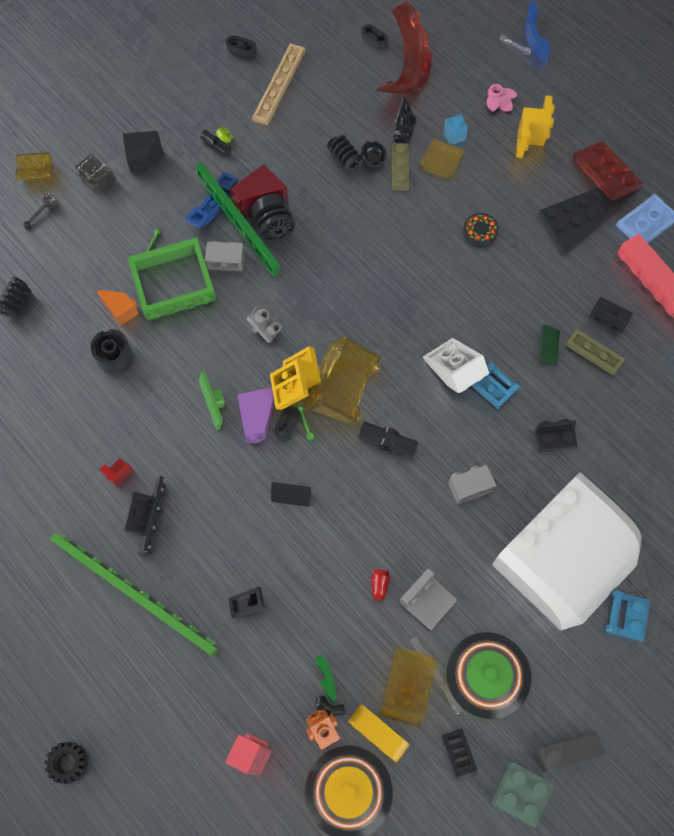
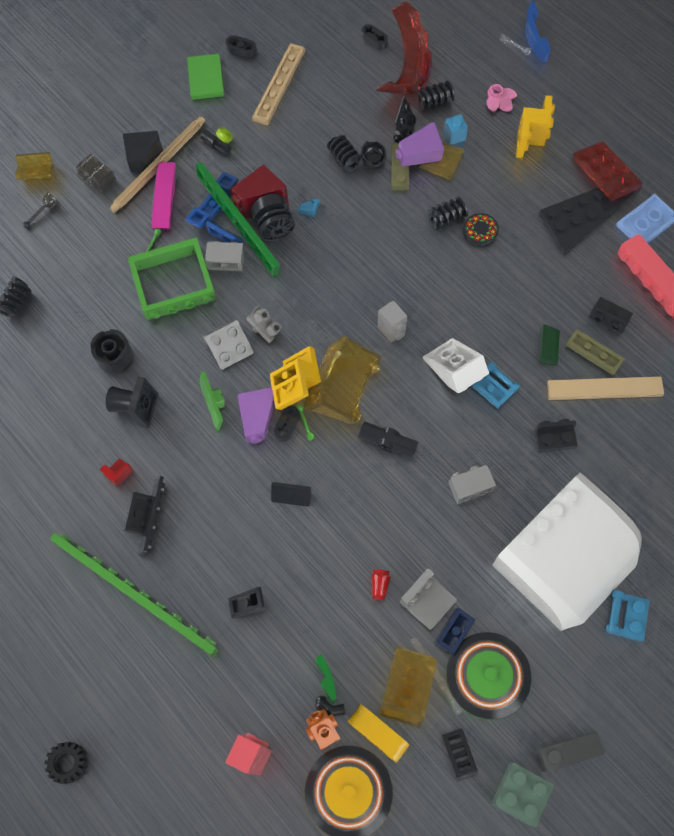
(119, 305): orange slope -> none
(137, 403): none -> black plant
(151, 170): none -> tan piece
(164, 195): none -> dark pink slope
(205, 76): none -> bright green tile
(222, 233): none -> blue slope
(228, 344): none -> light grey bracket
(309, 207): none -> dark azure tile
(392, 321): none -> light grey brick
(421, 147): none -> medium lavender slope
(435, 93): none -> black piece
(447, 210): none -> black piece
(454, 631): none -> dark blue slope
(605, 388): none -> tan tile

